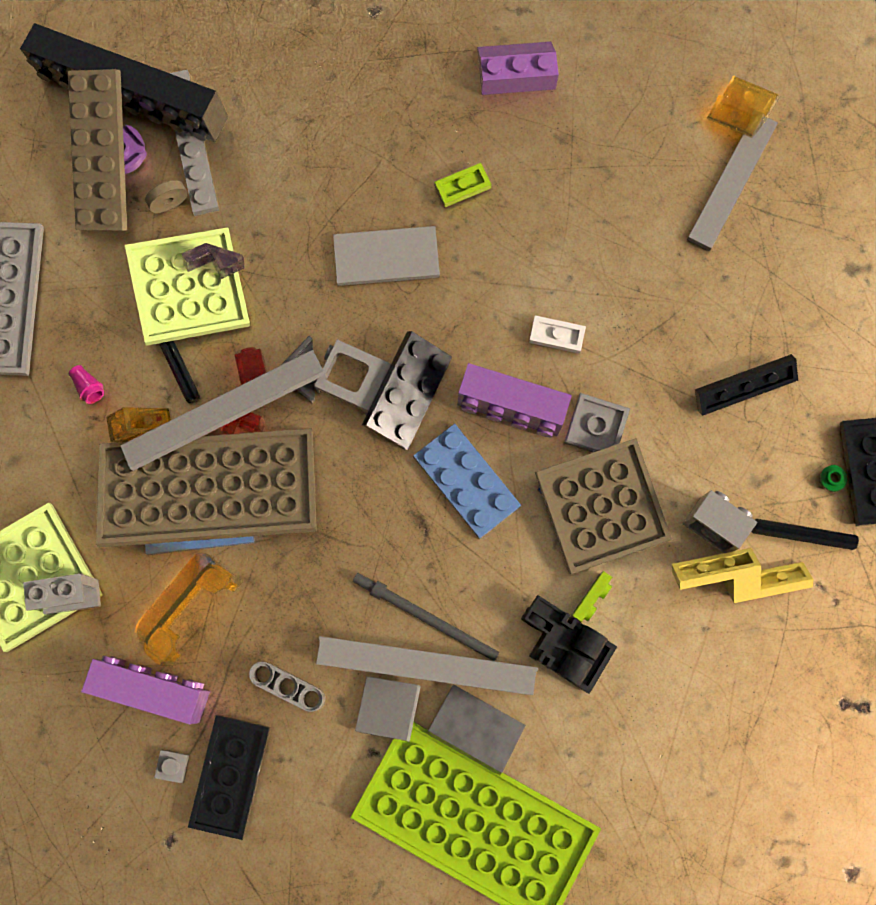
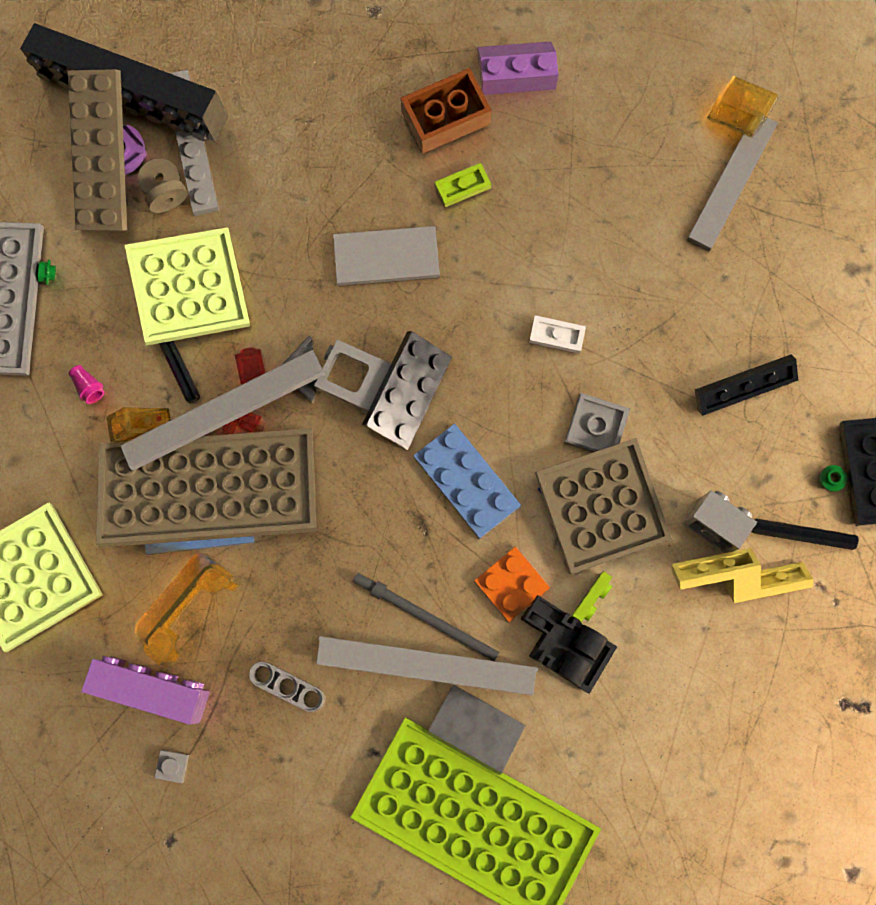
(46, 272): none -> green plate
(64, 595): light grey window -> none
(156, 168): none -> dark tan piece
(224, 260): slope -> none
(229, 777): black plate -> none
(388, 708): light grey tile -> none
(446, 110): none -> dark orange brick
(511, 584): none -> orange plate
(513, 400): medium lavender brick -> none

